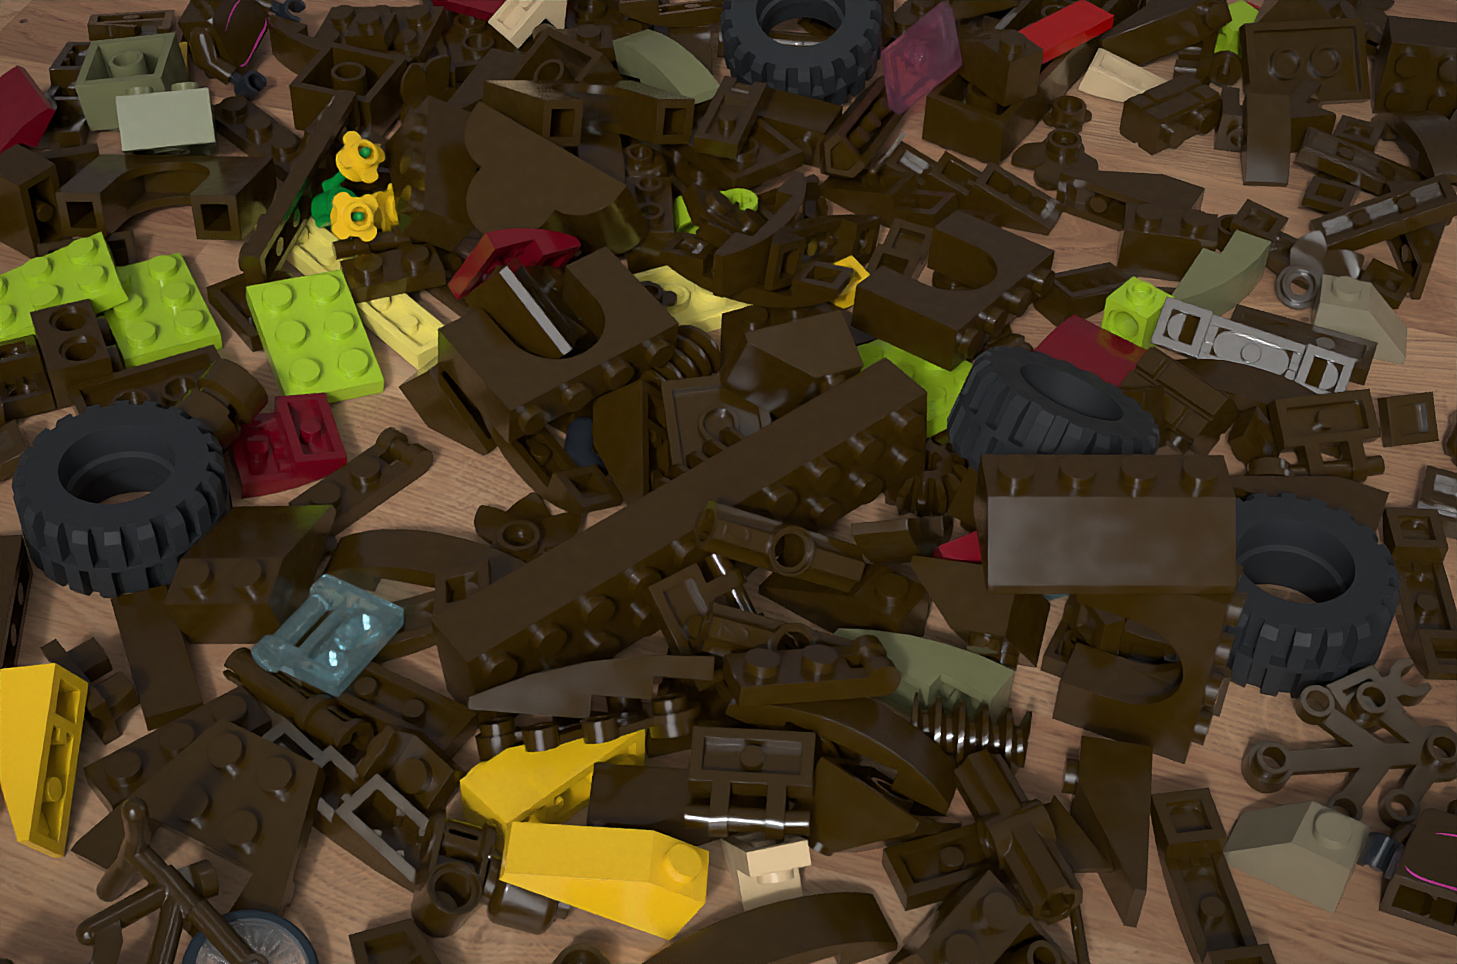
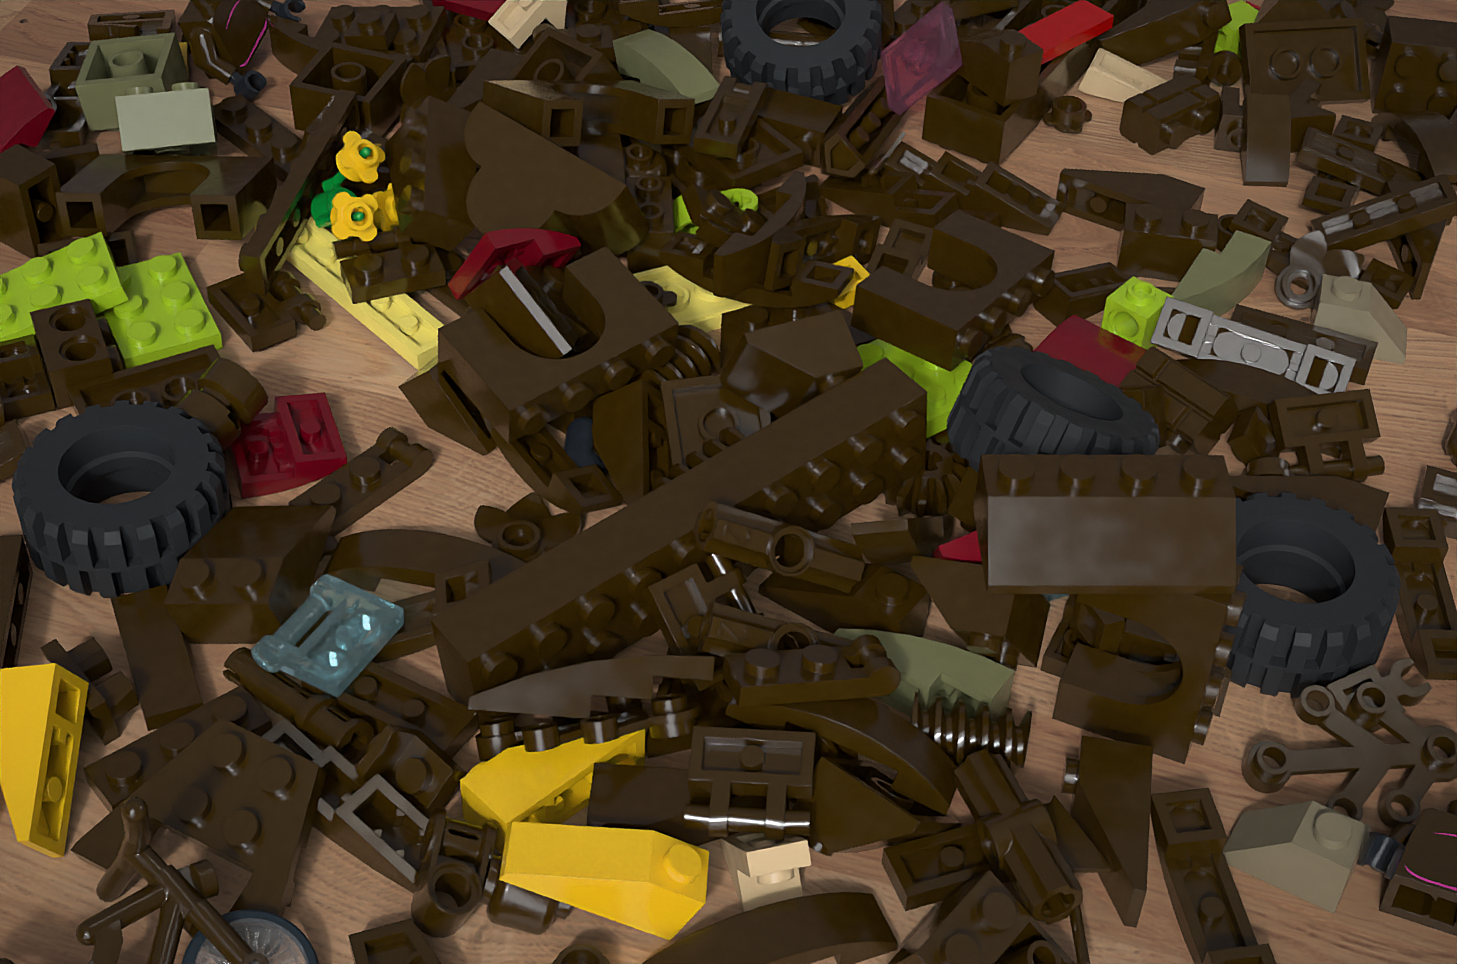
(315, 337): lime plate -> none
(1048, 158): dark brown plate -> none
(1408, 419): dark brown plate -> none

